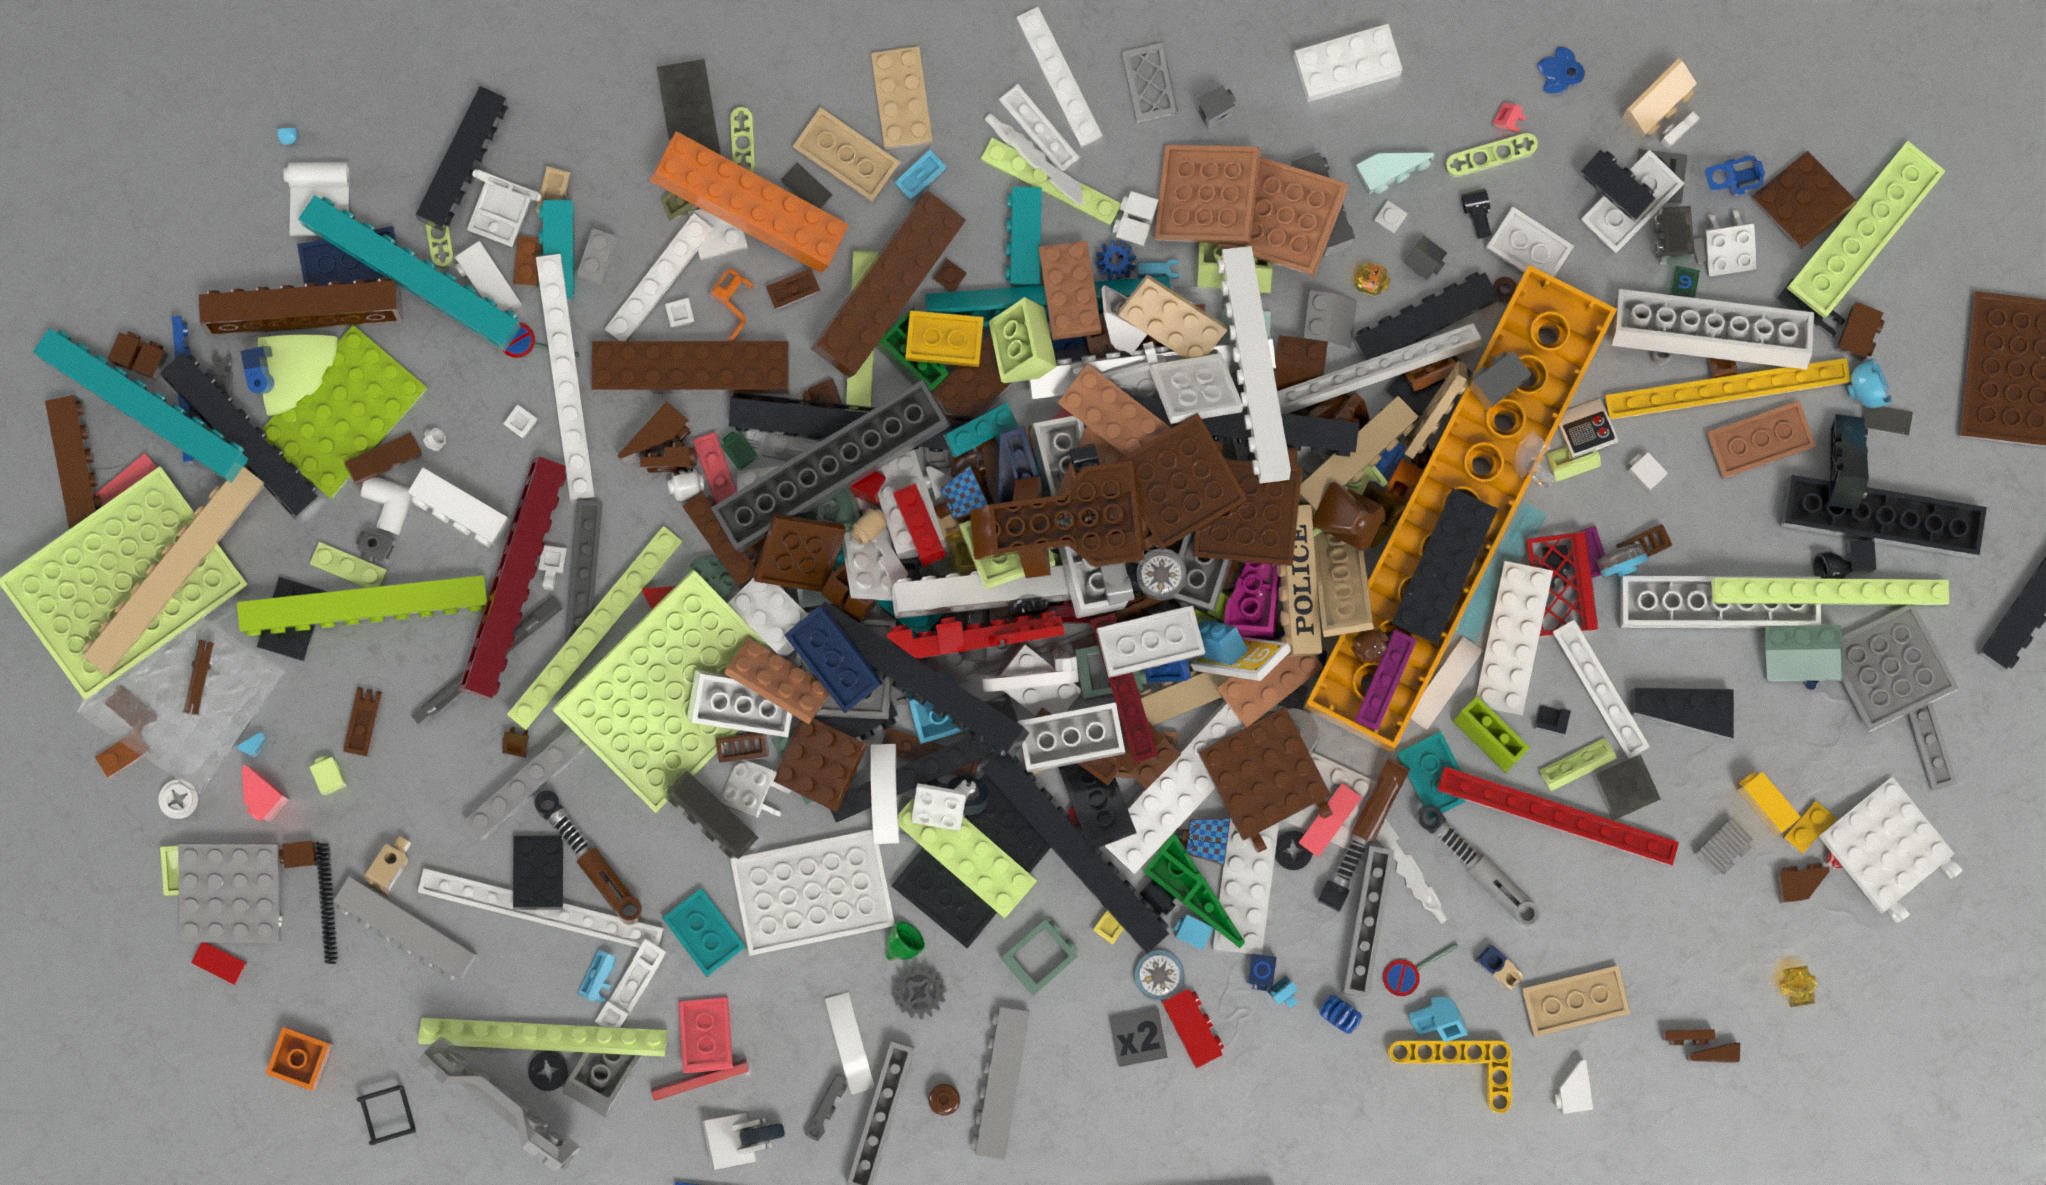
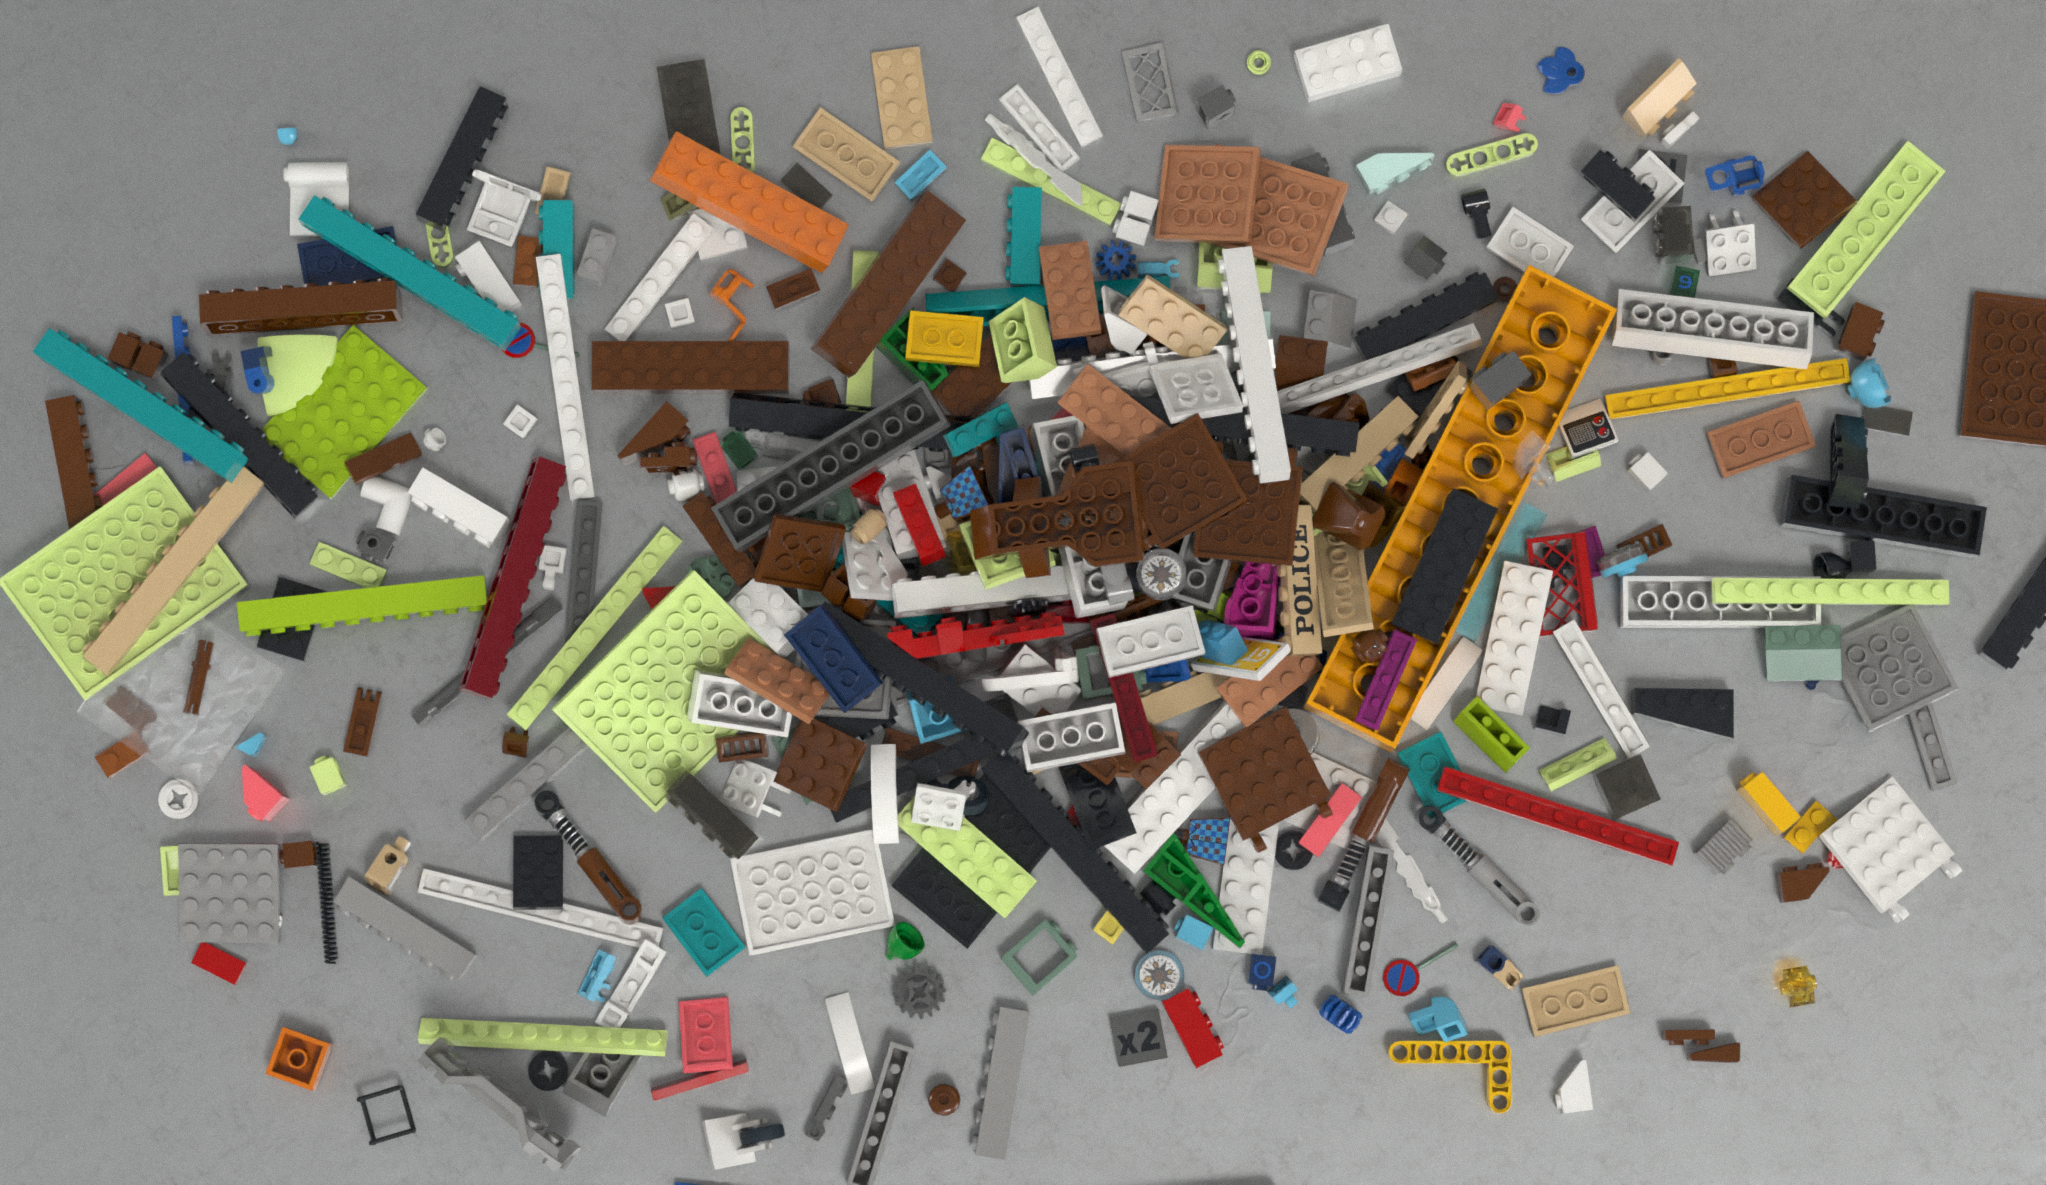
(1262, 56): none -> yellowish green plate
(1371, 279): clear yellow head -> none

